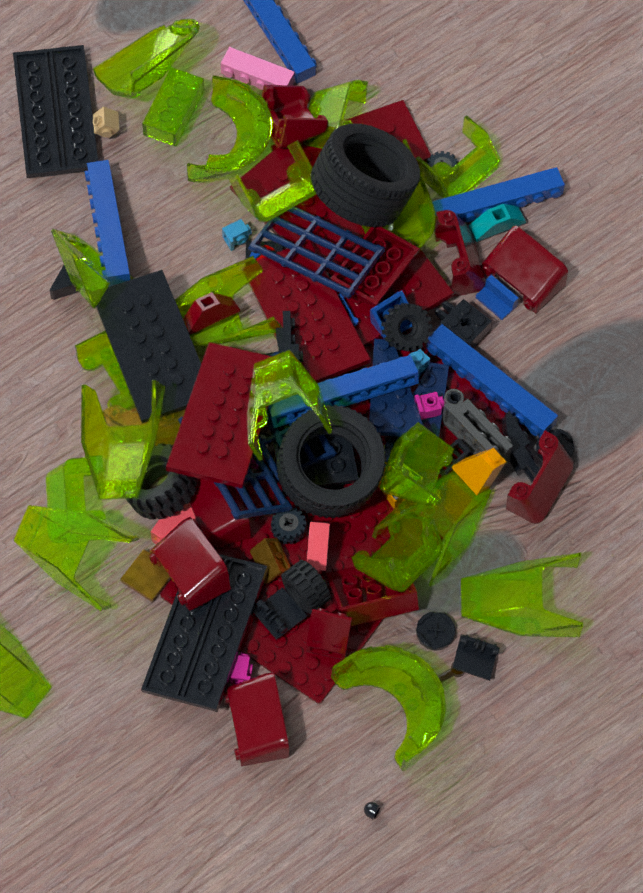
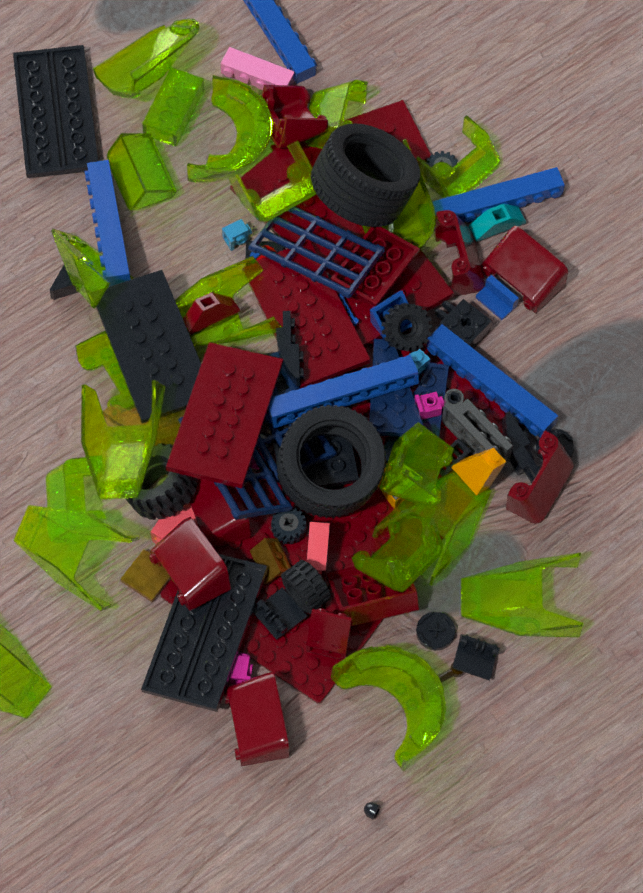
(106, 122): tan brick -> none
(140, 171): none -> clear neon green windscreen
(275, 381): clear neon green windscreen -> none

